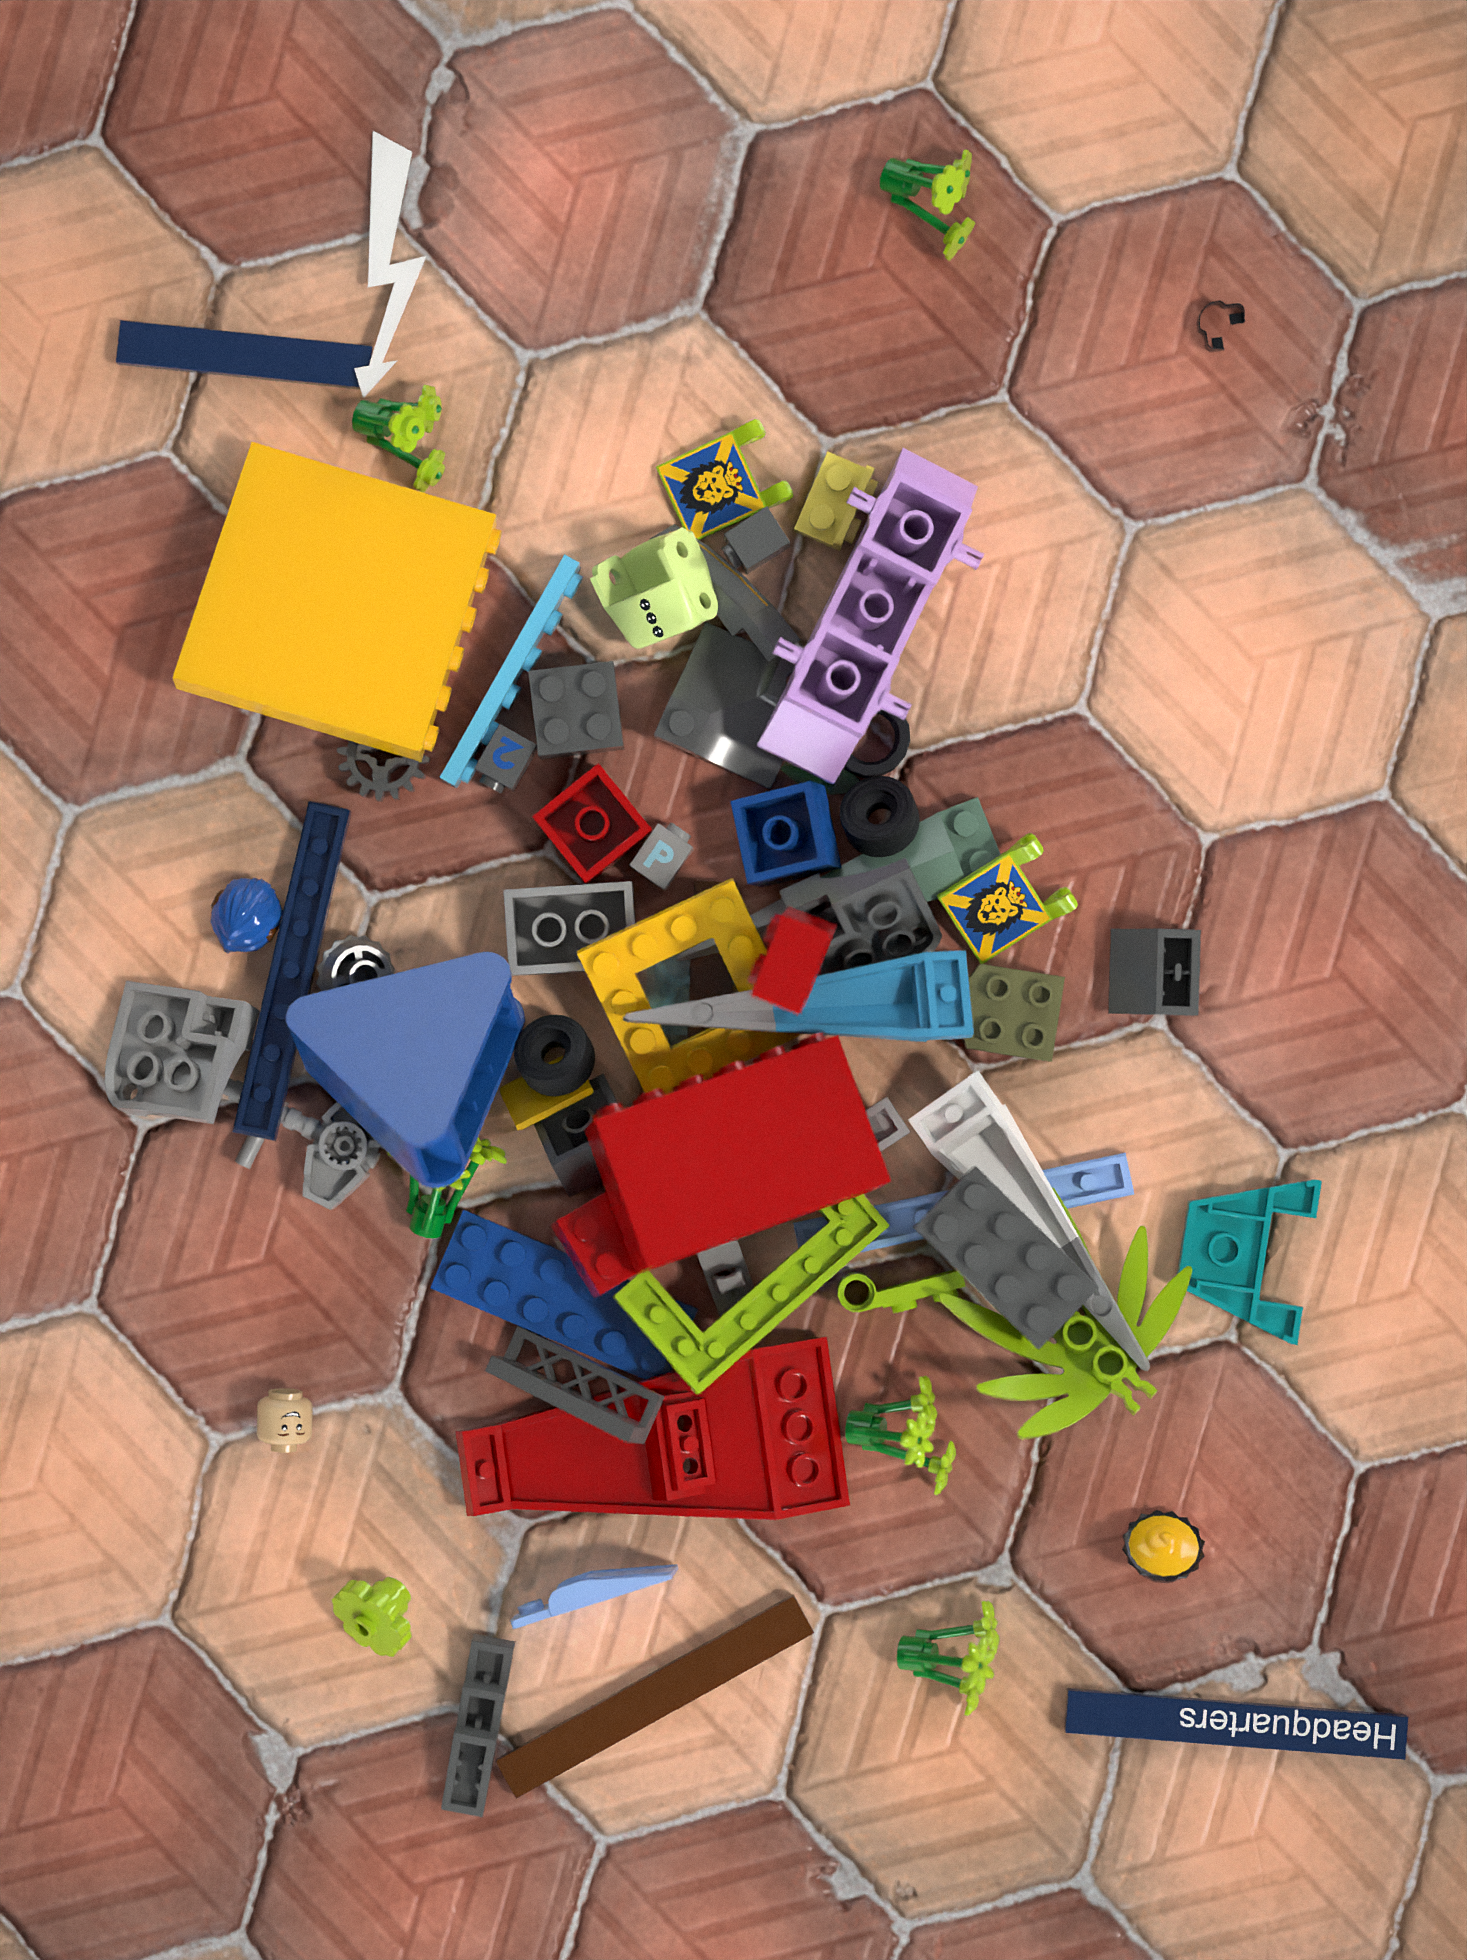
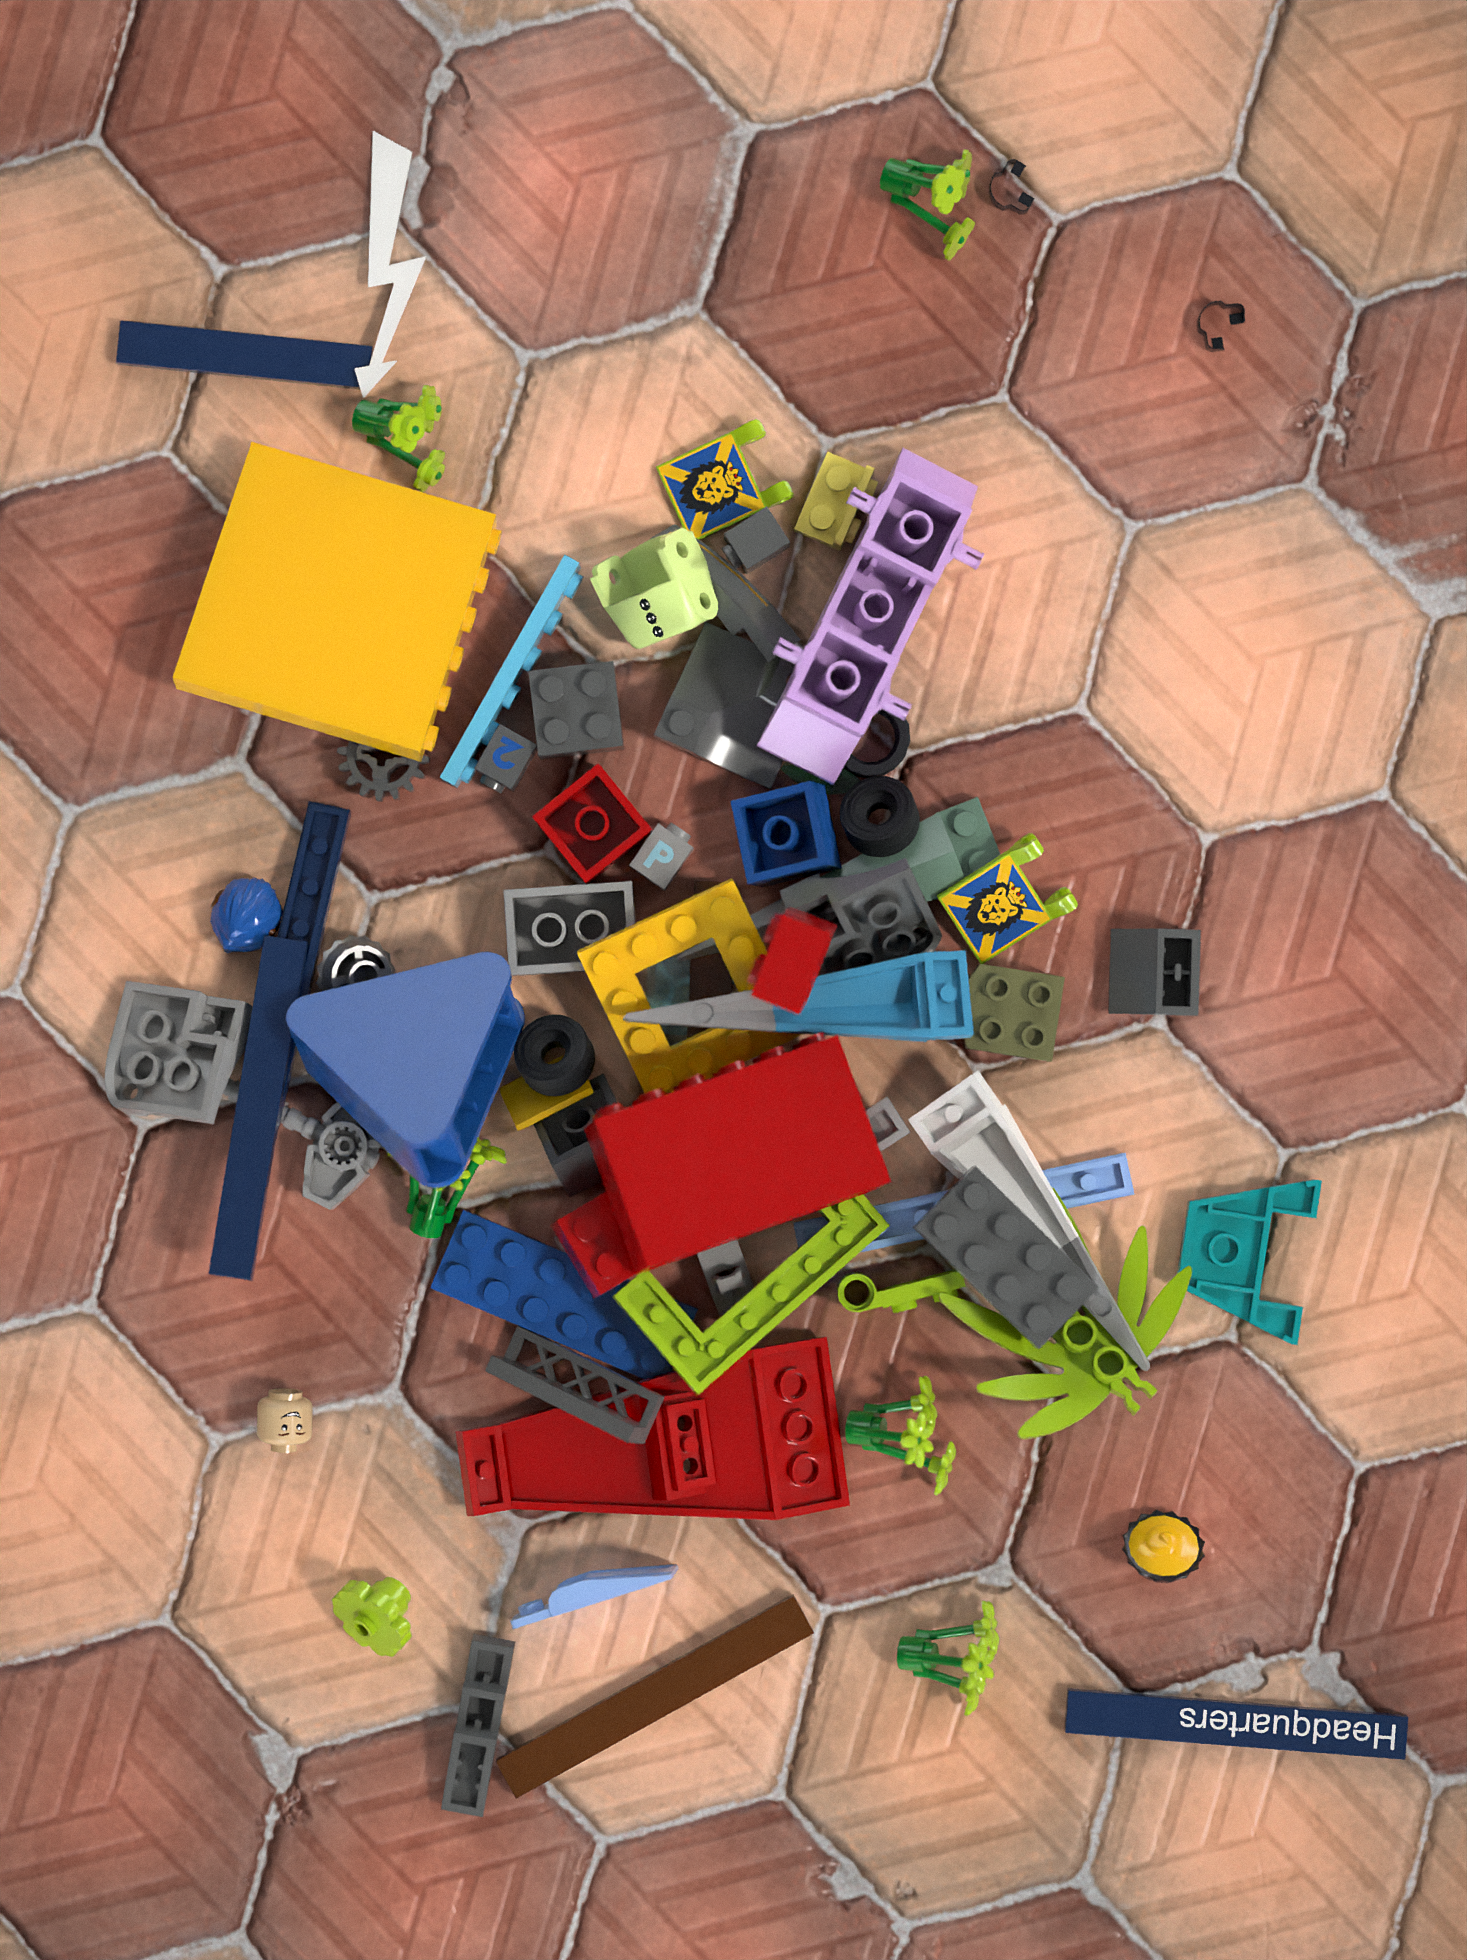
(257, 1110): none -> dark blue tile
(1025, 199): none -> black piece

